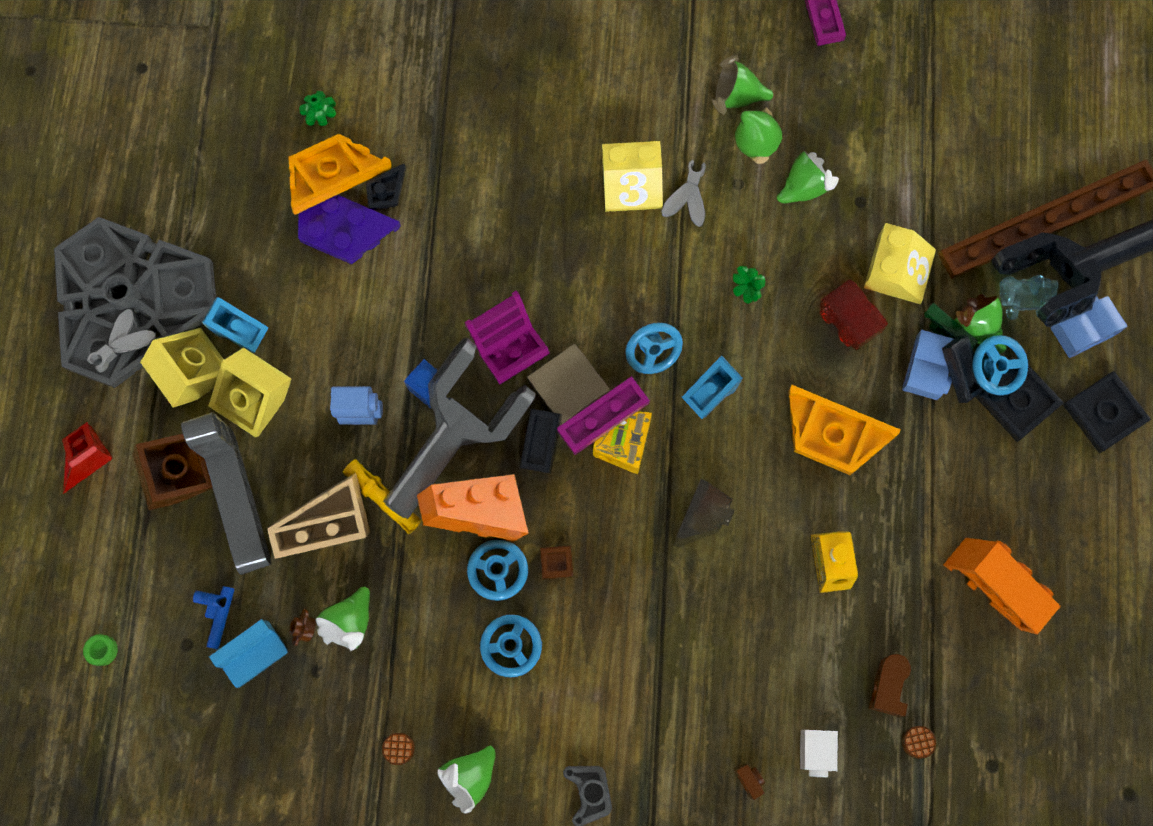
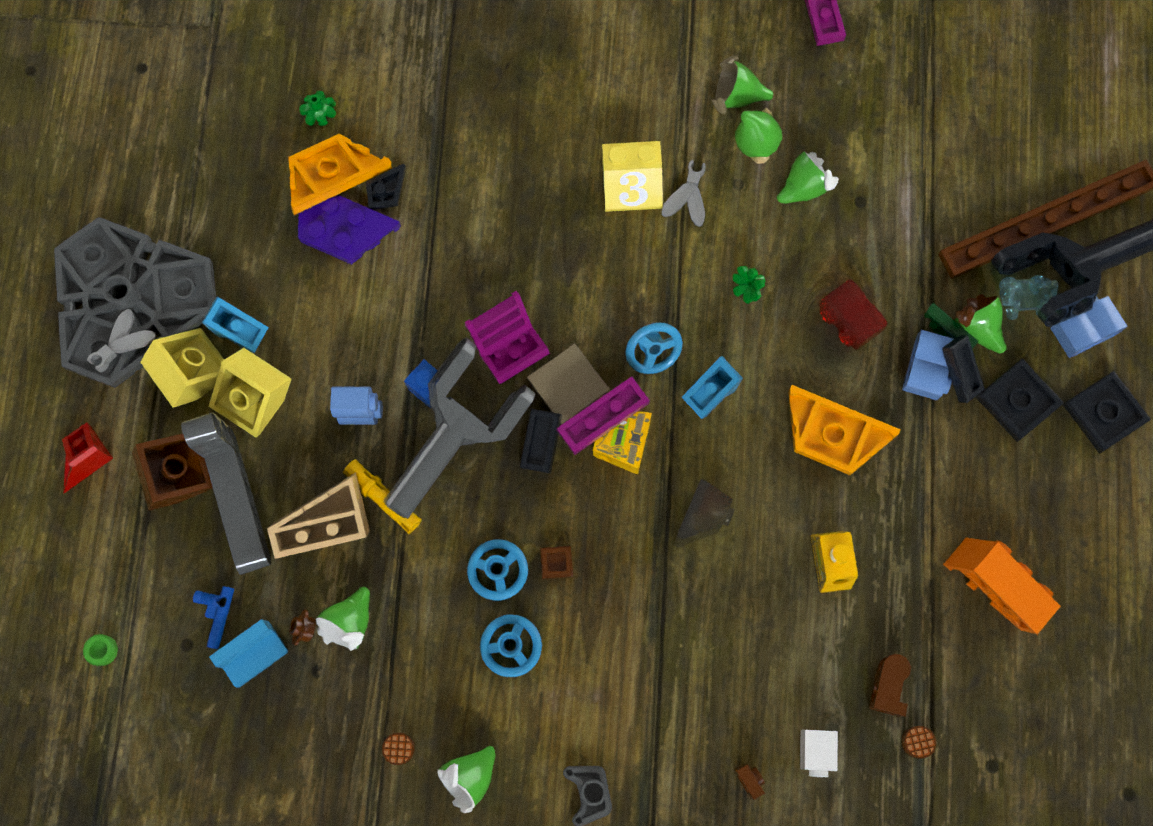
(475, 506): orange wedge -> none
(900, 264): light yellow slope -> none
(986, 365): dark azure piece -> none

